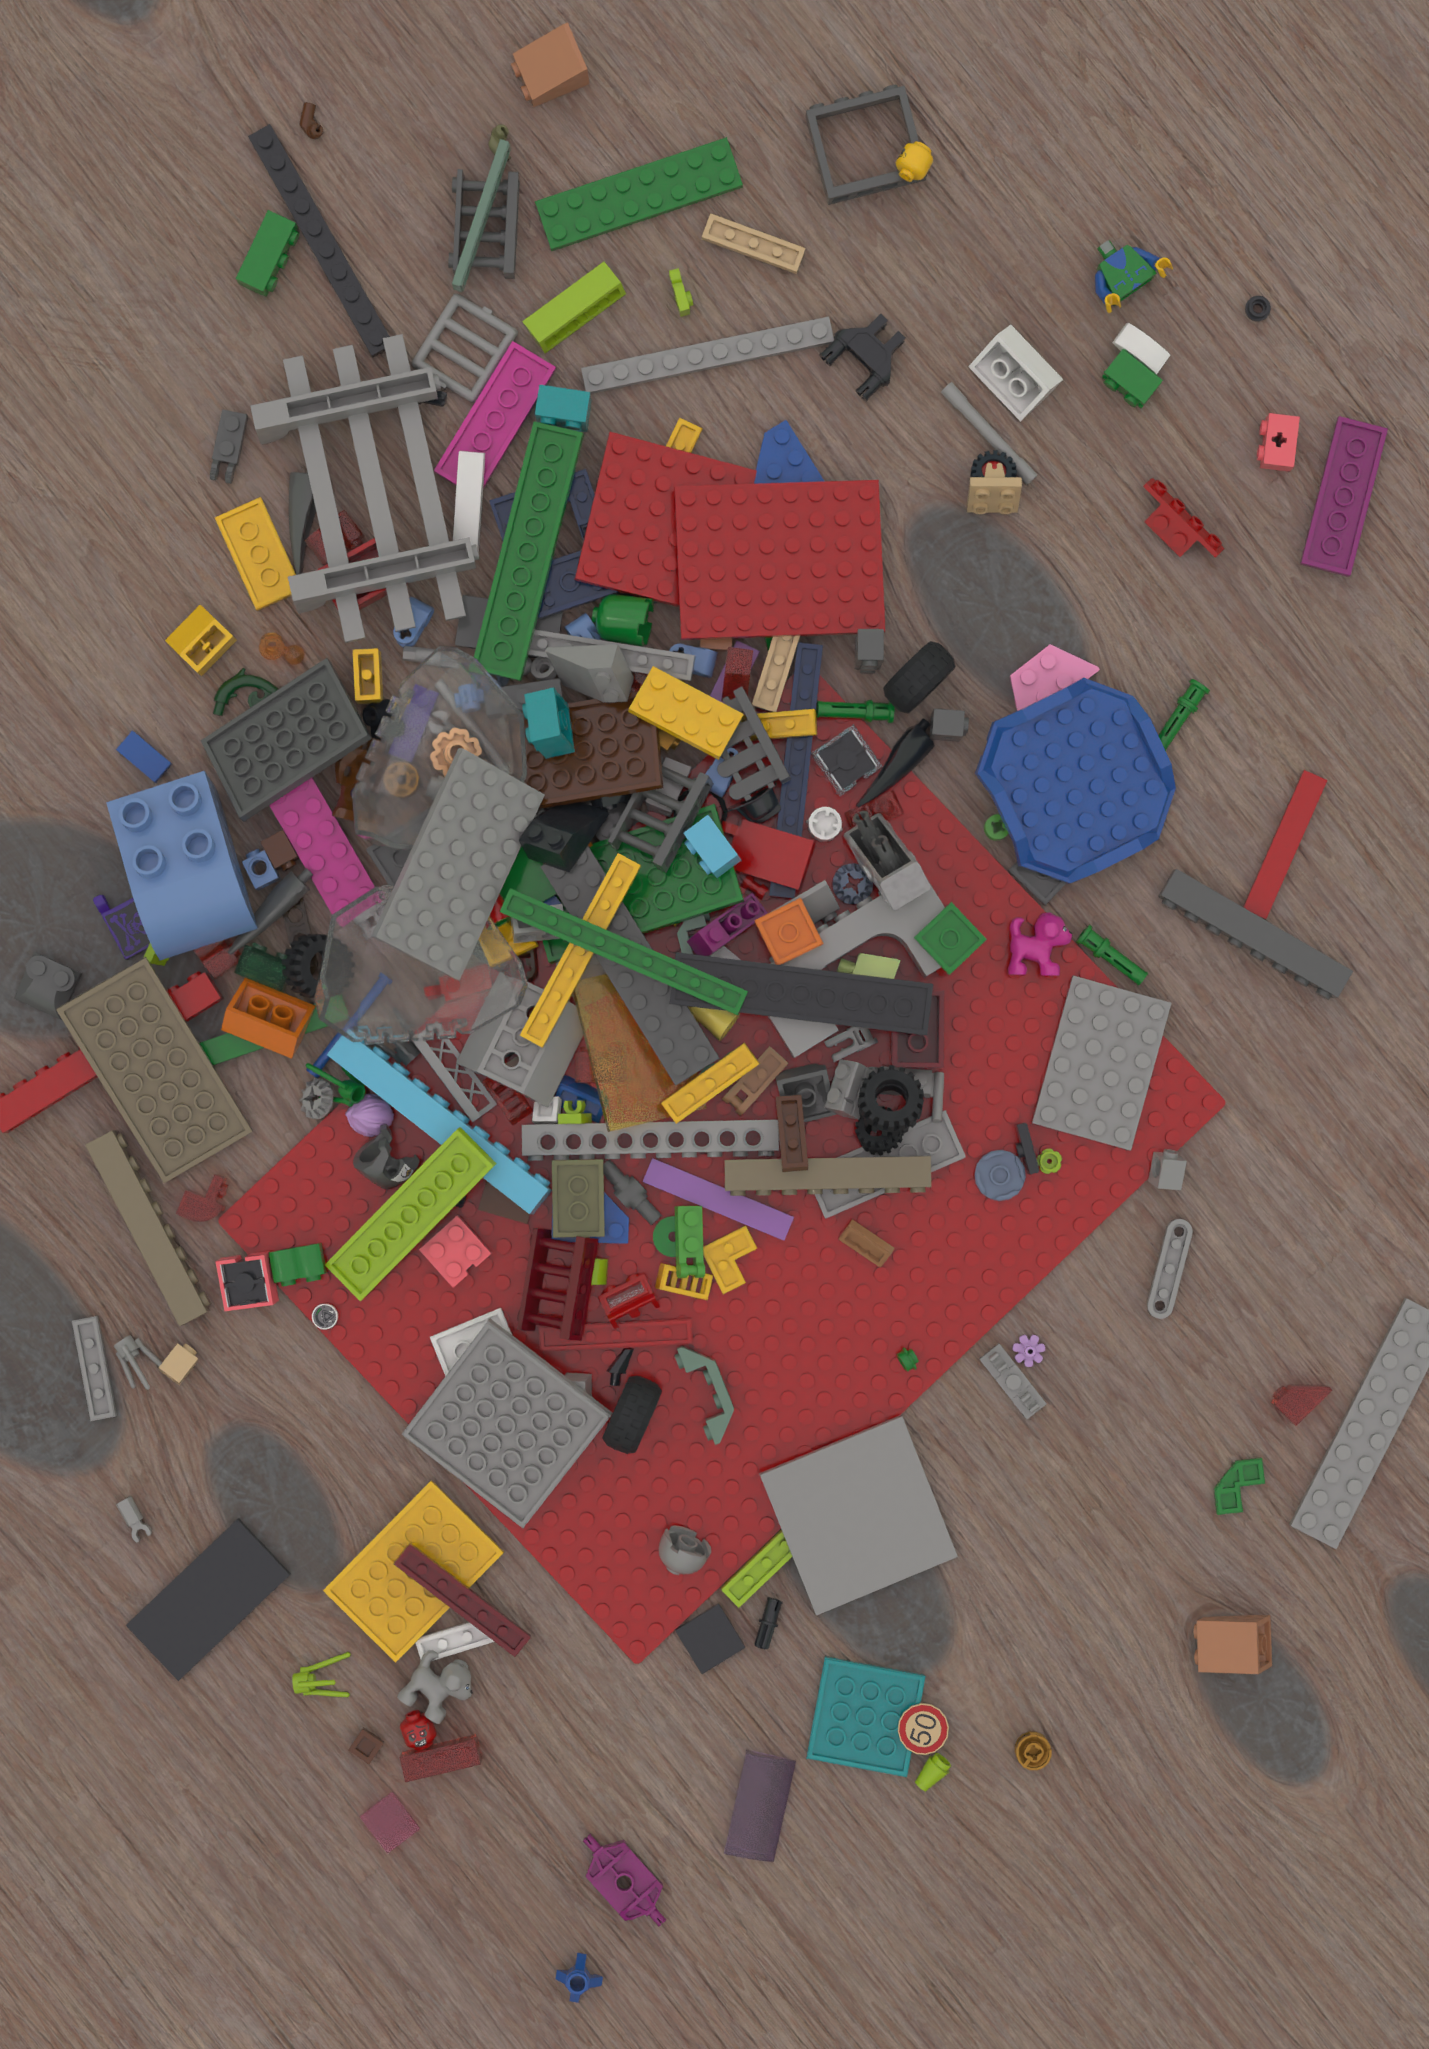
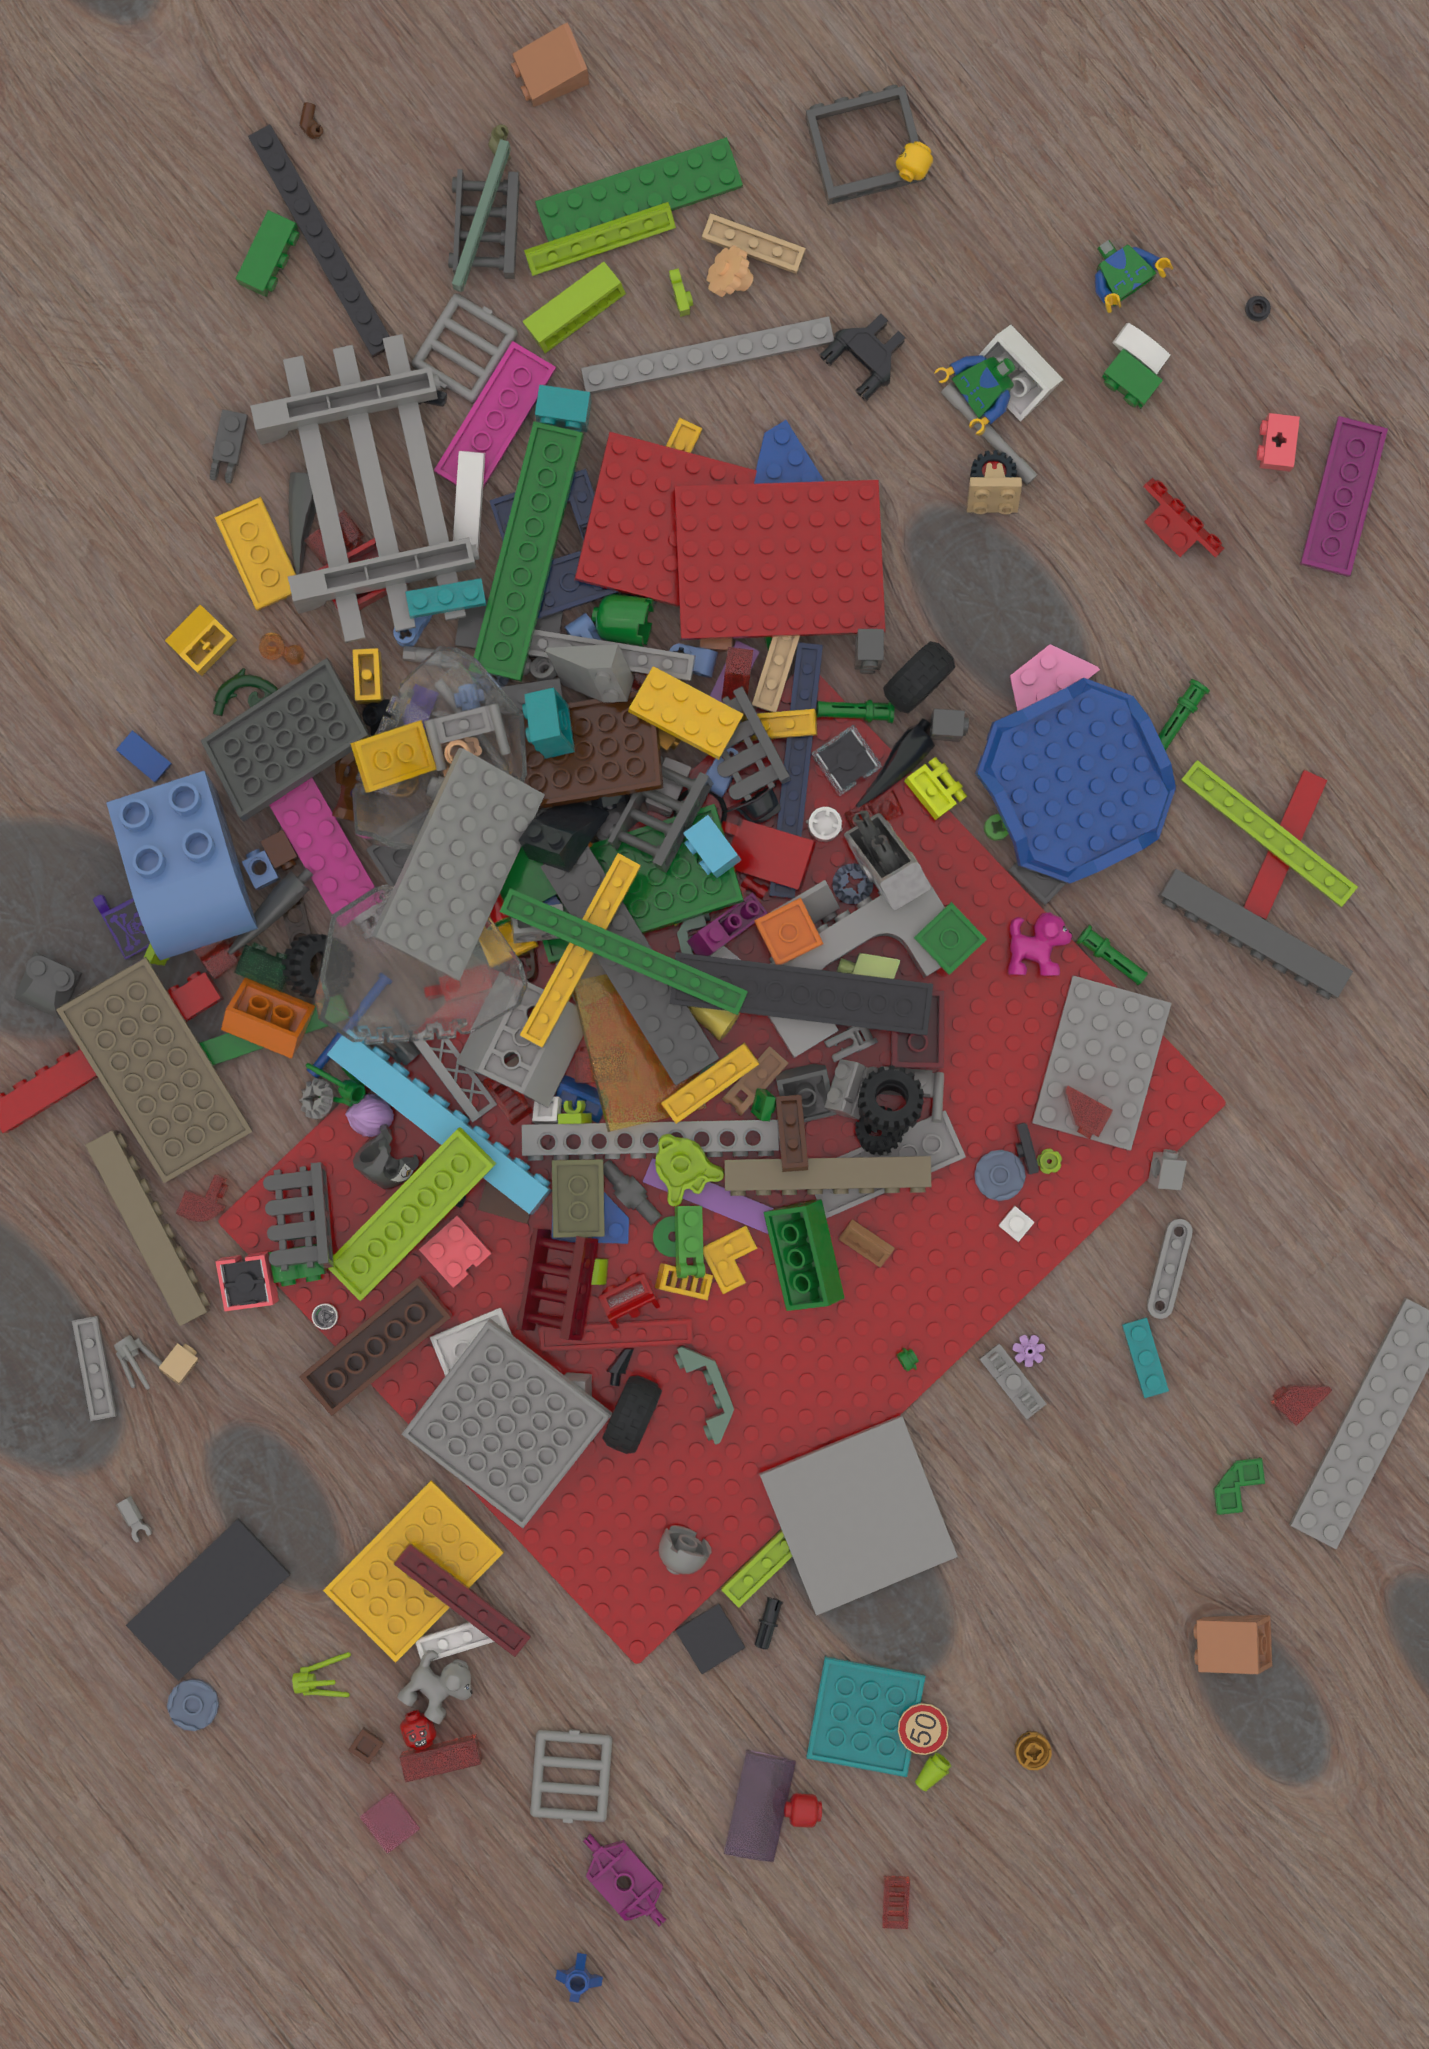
(193, 1704): none -> sand blue tile
(305, 1230): none -> dark grey fence
(375, 1346): none -> reddish brown brick
(393, 756): none -> yellow plate
(445, 598): none -> teal plate
(464, 725): none -> light grey plate
(539, 1786): none -> light grey bar
(600, 238): none -> lime tile
(684, 1166): none -> lime tile
(729, 272): none -> light nougat plant
(763, 1104): none -> green plate
(803, 1810): none -> red head
(804, 1255): none -> green slope
(896, 1881): none -> clear red slope
(931, 791): none -> neon yellow plate
(983, 385): none -> torso
(1016, 1223): none -> white plate
(1086, 1112): none -> clear red slope
(1145, 1357): none -> teal plate
(1269, 833): none -> lime plate

